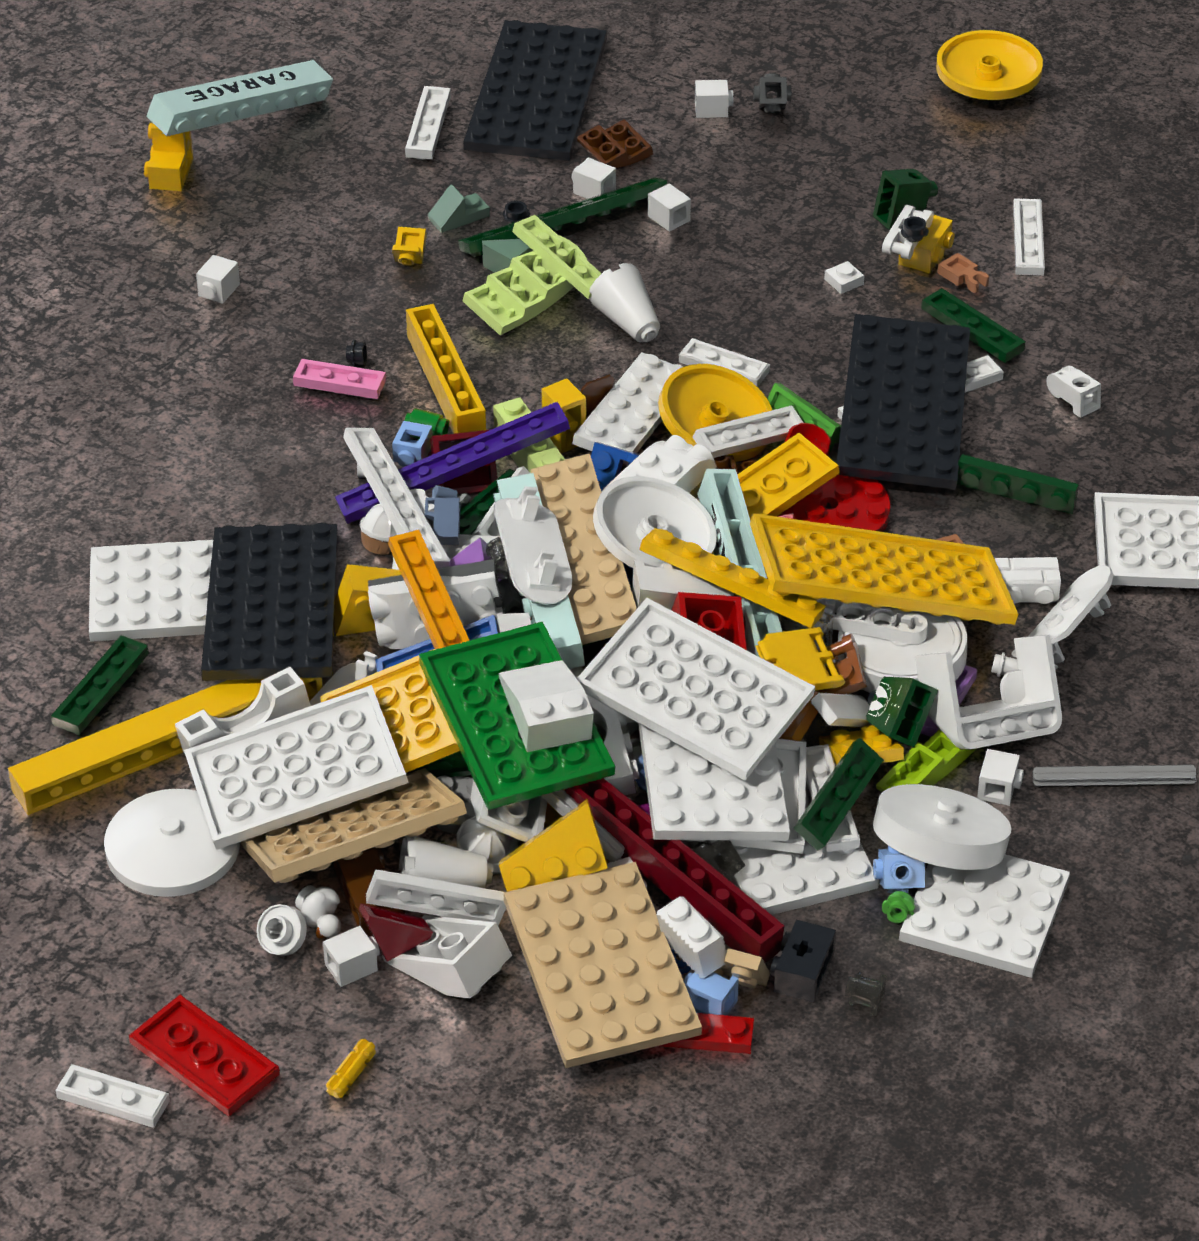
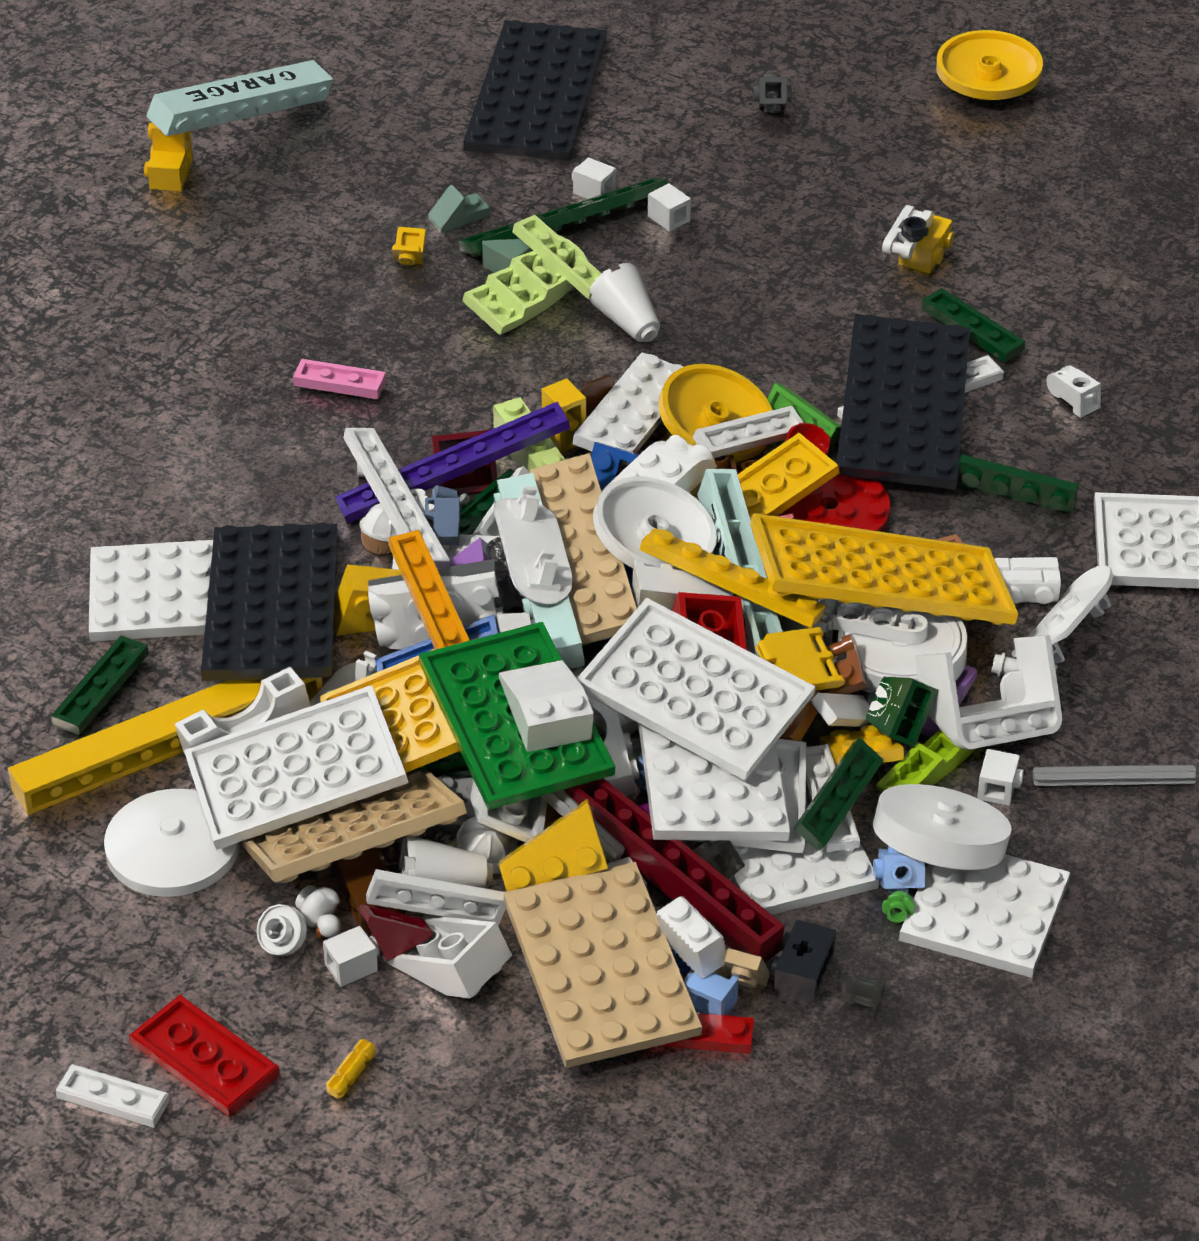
(217, 279): white brick -> none
(356, 353): black plate -> none
(410, 451): light blue brick -> none
(428, 122): white plate -> none
(439, 424): green brick -> none
(444, 370): yellow brick -> none
(515, 211): black plate -> none
(616, 145): reddish brown slope -> none
(703, 353): white tile -> none
(712, 98): white brick -> none
(844, 277): white plate -> none
(901, 189): dark green torso -> none
(962, 270): nougat plate -> none
(1028, 237): white tile -> none

